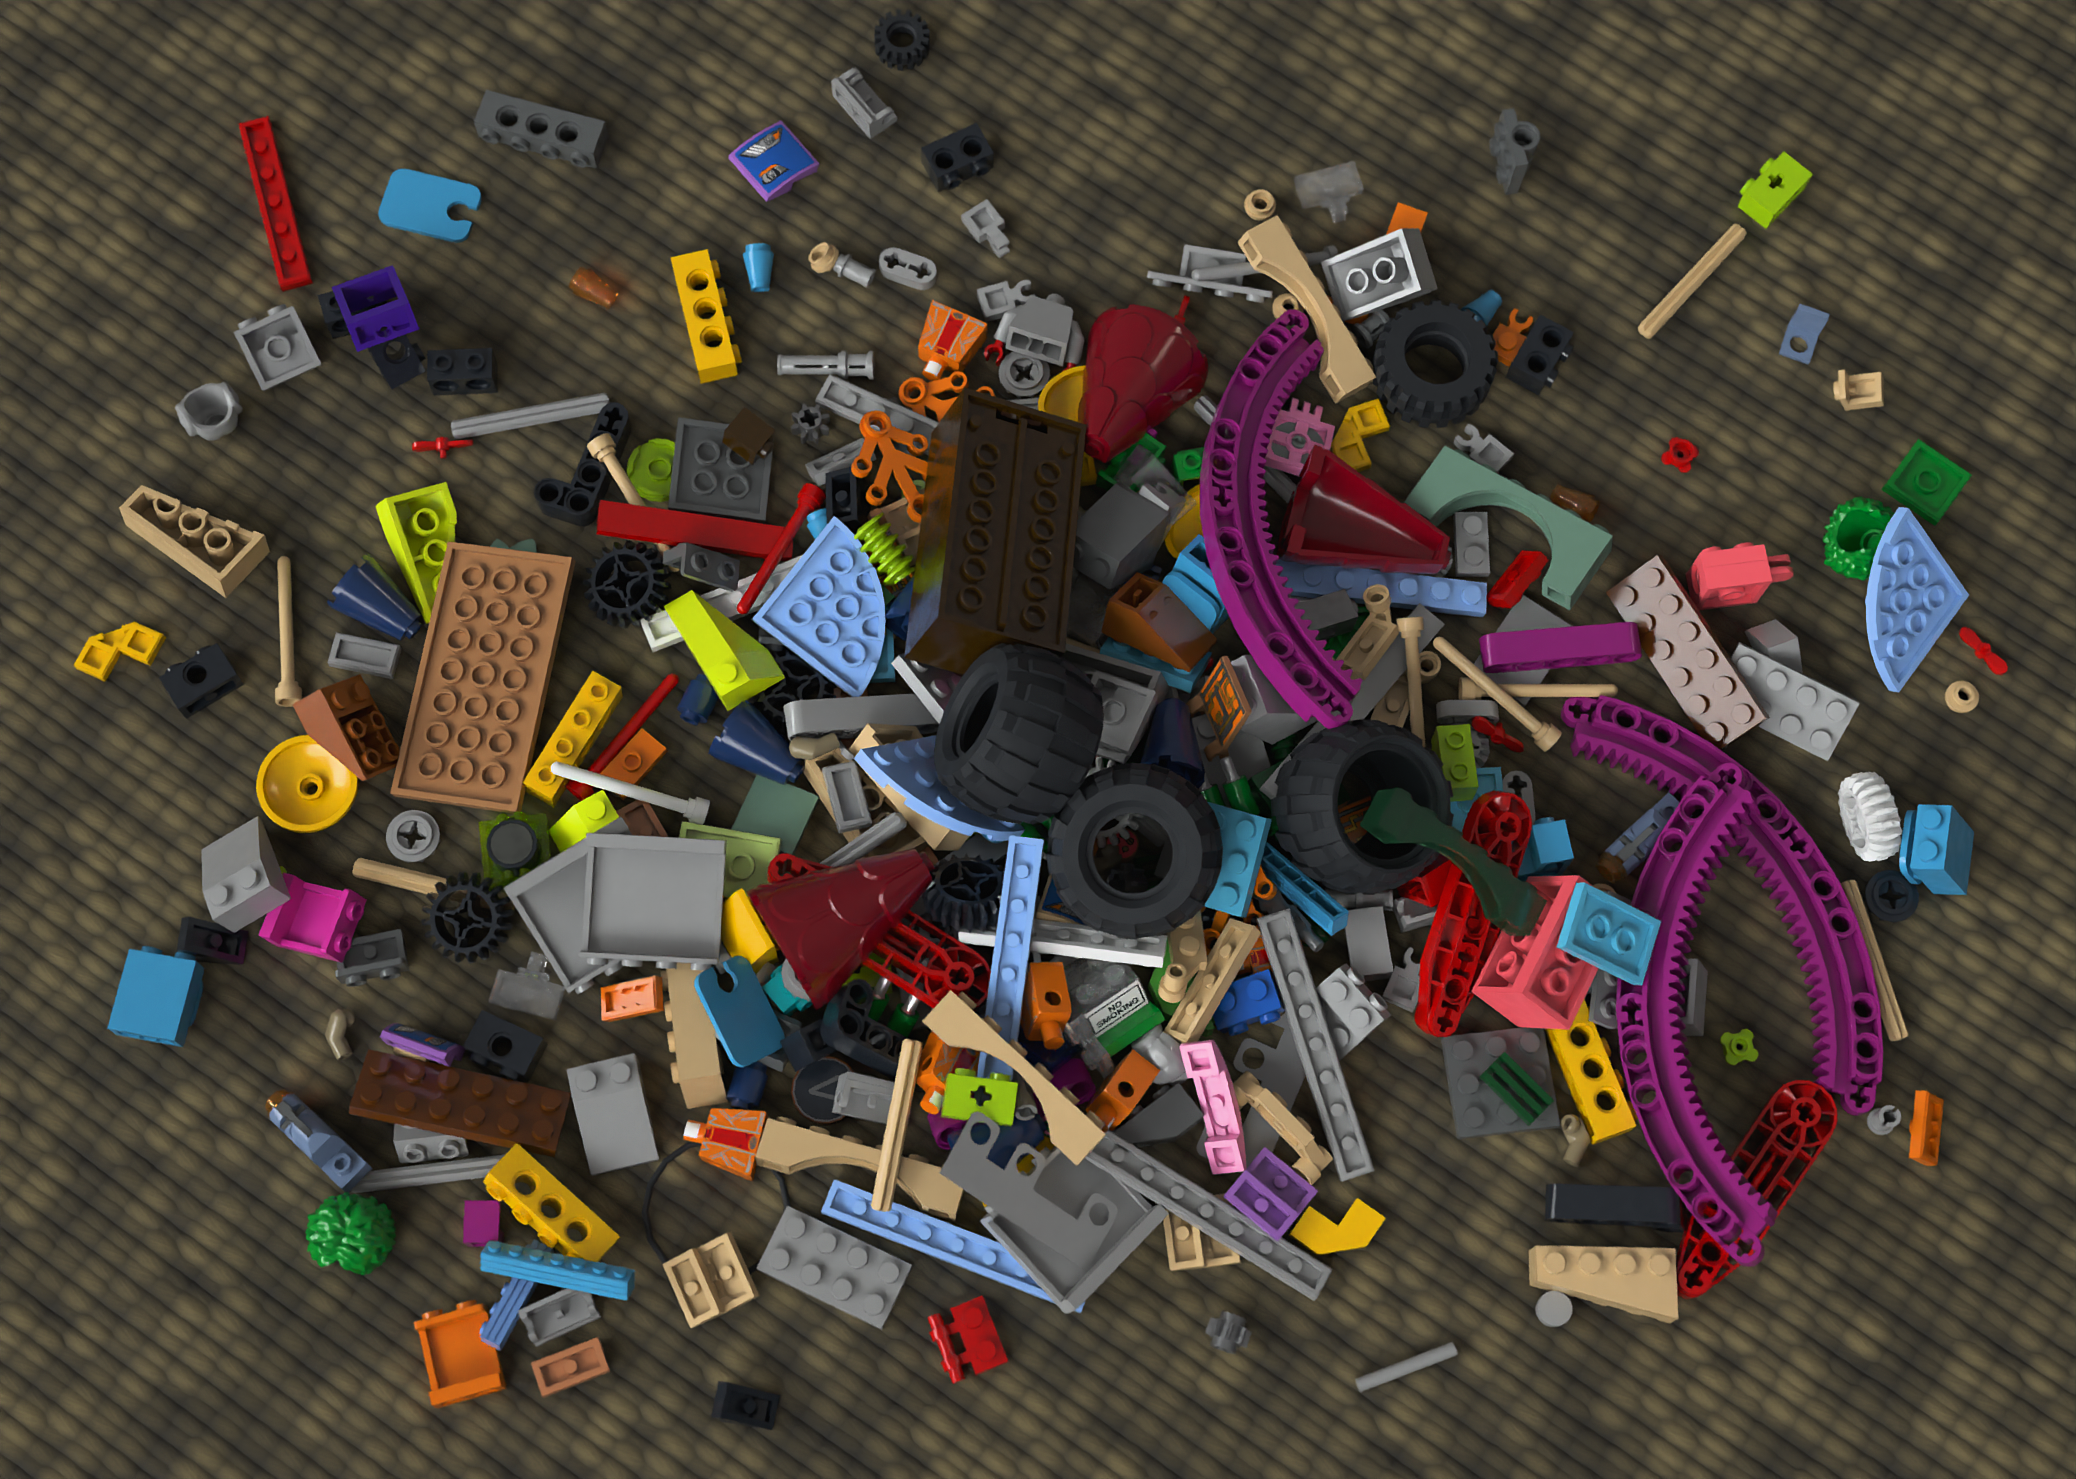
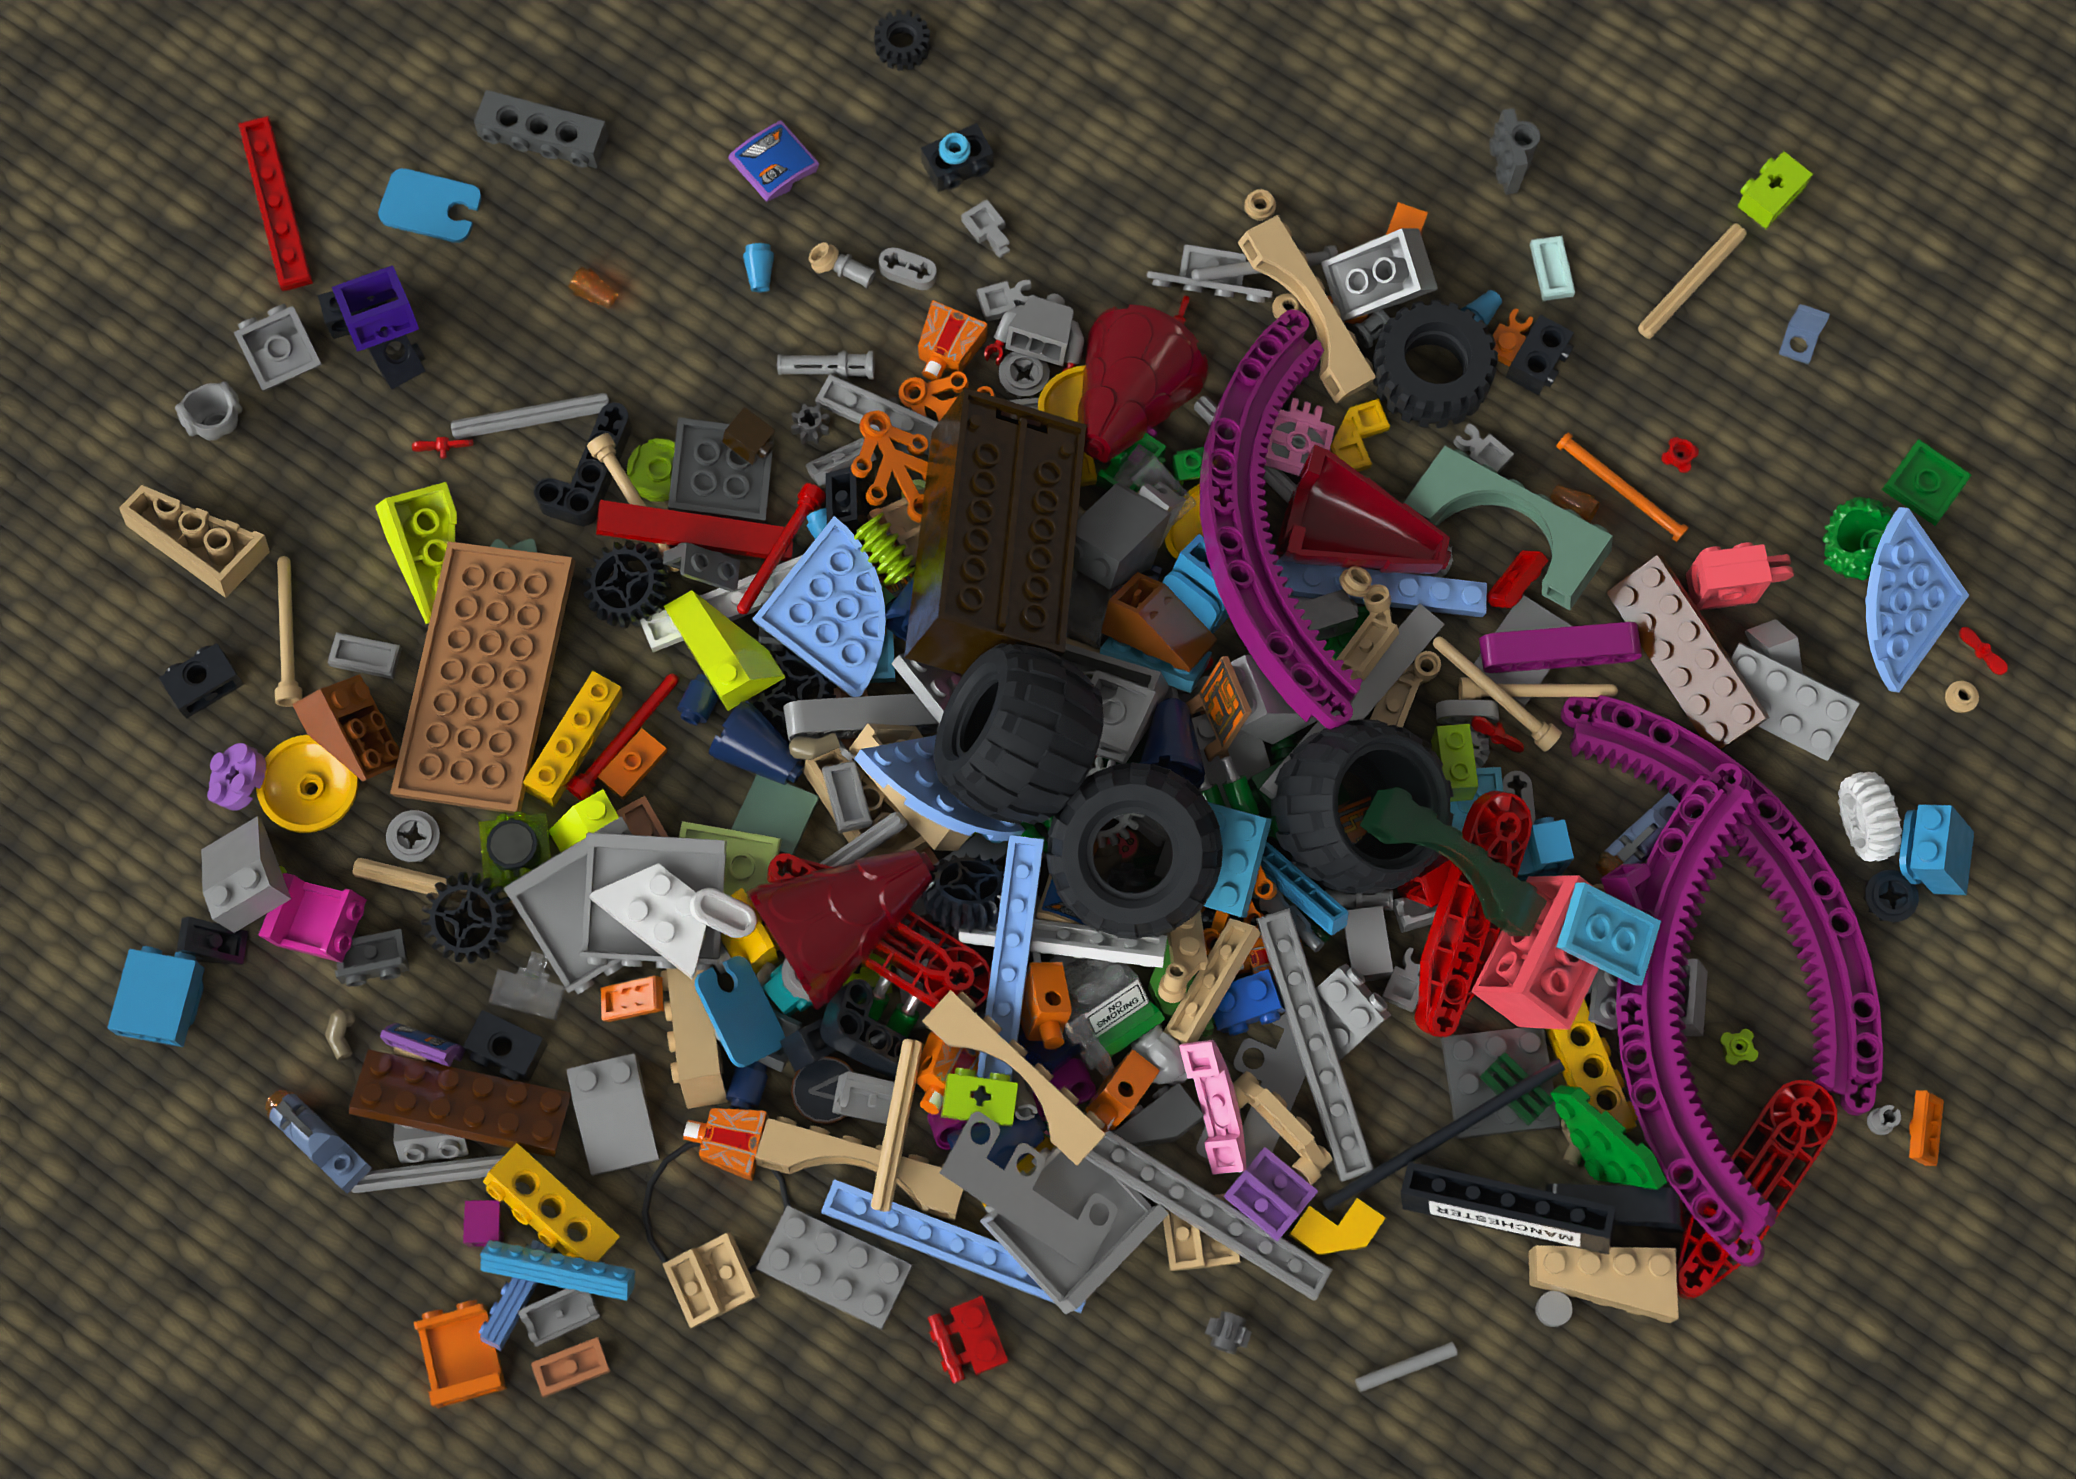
(104, 650): yellow tile -> none
(235, 776): none -> medium lavender plate
(352, 1232): green hair -> none
(375, 600): dark blue cone -> none
(462, 371): black brick -> none
(658, 912): none -> white wing
(694, 809): white piece -> none
(711, 362): yellow brick -> none
(723, 913): none -> white tile
(745, 1406): black slope -> none
(862, 103): light grey hinge -> none
(954, 140): none -> medium azure plate
(1329, 188): clear hinge -> none
(1355, 581): none -> tan plate
(1410, 631): tan piece -> none
(1443, 1135): none -> black piece
(1471, 544): light grey plate -> none
(1508, 1207): none -> black brick
(1552, 268): none -> light aqua tile
(1602, 1142): none -> green plate
(1622, 487): none -> orange bar
(1623, 880): none -> magenta panel
(1859, 390): tan bracket -> none
(1889, 1006): tan axle -> none

